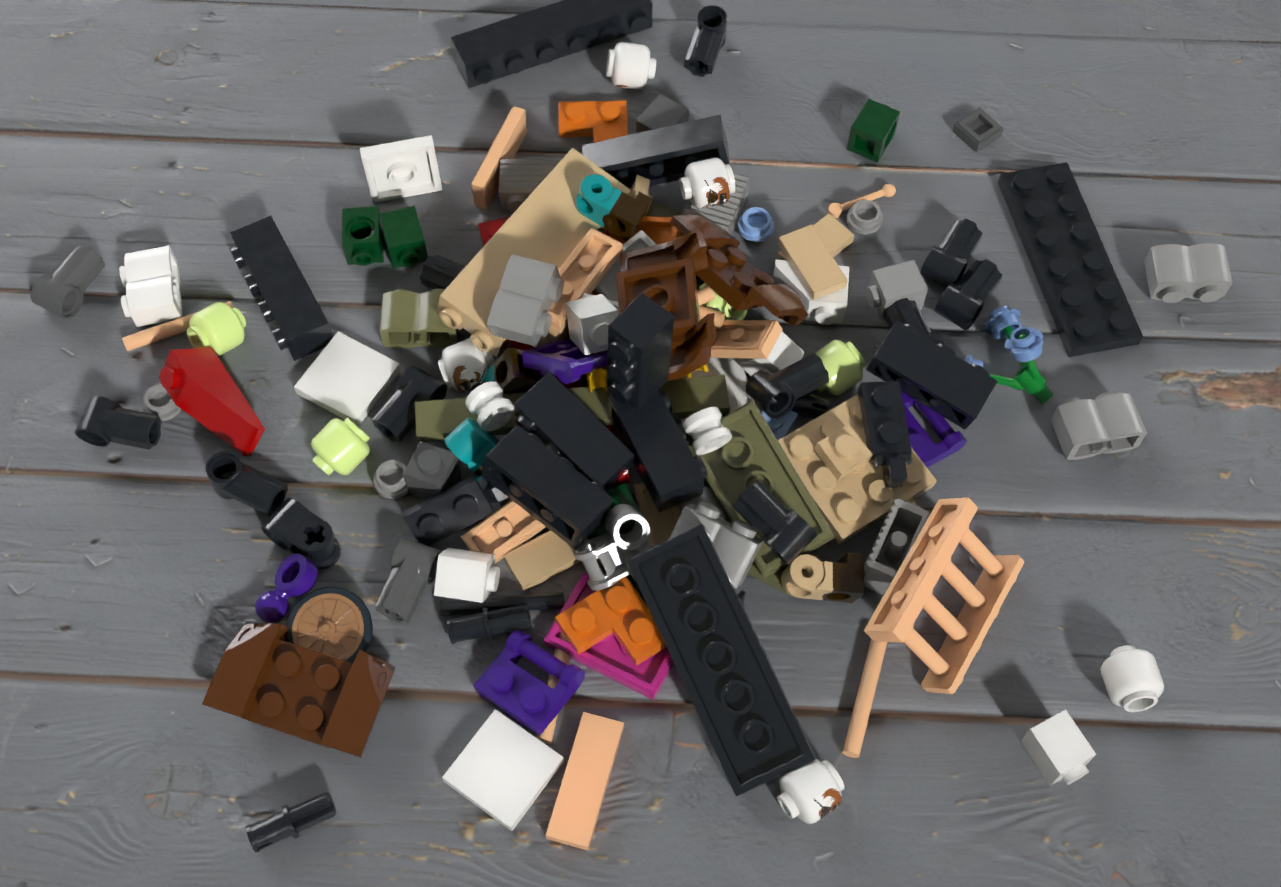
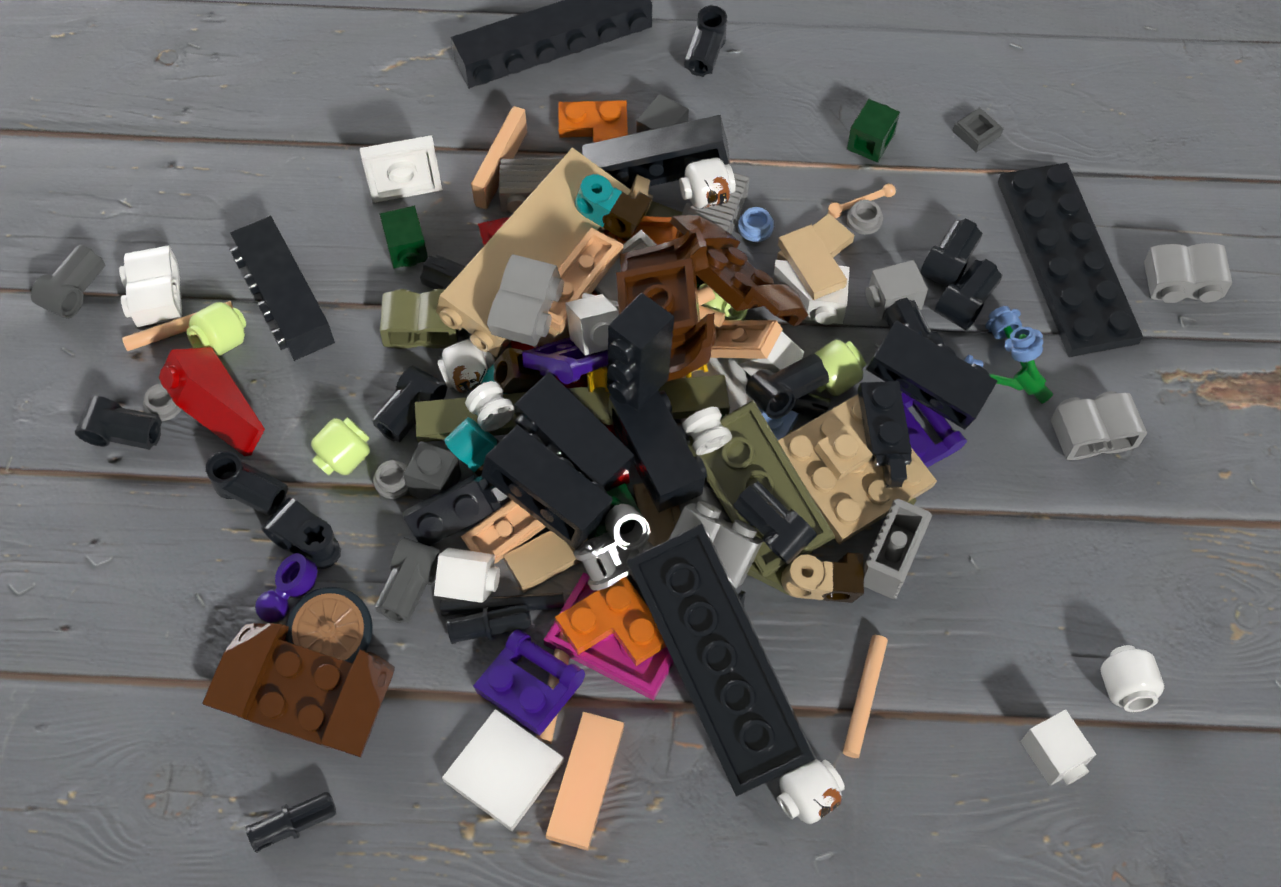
(347, 378): white tile -> none
(362, 235): dark green brick -> none
(630, 65): white head -> none
(914, 587): light nougat fence -> none

